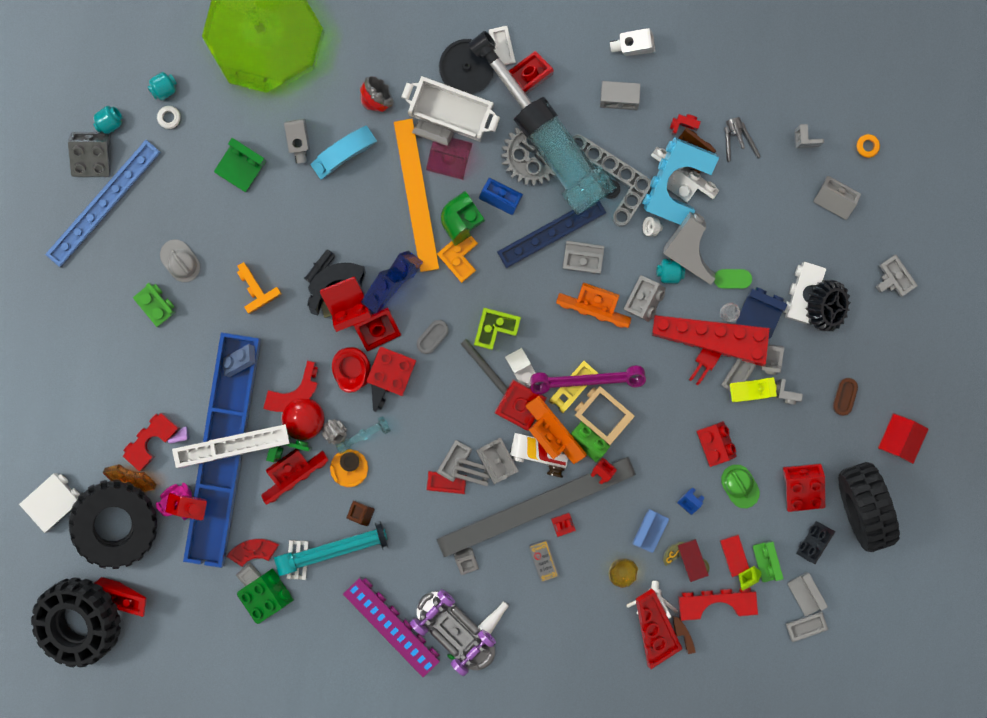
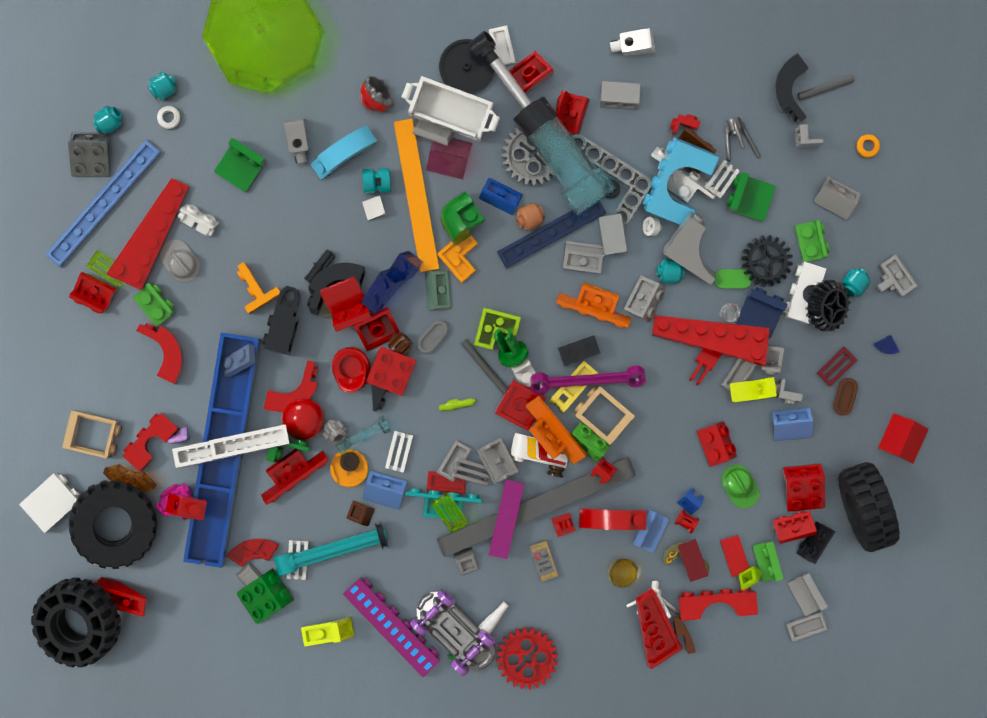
(72, 429): none -> tan window
(92, 293): none -> red bracket
(93, 259): none -> clear neon green tile
(143, 247): none -> red wing
(172, 350): none -> red arch
(191, 214): none -> white hinge
(283, 323): none -> black brick
(328, 632): none -> neon yellow bracket
(369, 180): none -> teal wheel
(374, 208): none -> white slope
(384, 490): none -> medium blue panel
(400, 343): none -> reddish brown gear
(403, 435): none -> white tile
(429, 511): none -> teal bracket
(437, 290): none -> sand green slope
(441, 500): none -> clear neon green tile
(455, 404): none -> lime piece
(506, 519): none -> magenta tile
(511, 351): none -> green piece
(530, 216): none -> nougat head
(541, 669): none -> red gear
(571, 111): none -> red bracket
(579, 350): none -> black brick
(612, 519): none -> red arch
(613, 234): none -> light grey panel
(686, 521): none -> red bush
(728, 170): none -> white tile
(750, 197): none -> green bracket
(768, 270): none -> black gear
(783, 87): none -> black arch
(792, 424): none -> medium blue panel
(794, 527): none -> red bracket
(811, 241): none -> bright green bracket
(825, 87): none -> dark grey bar
(837, 355): none -> dark red tile
(856, 282): none -> teal head
(887, 345): none -> clear blue tile

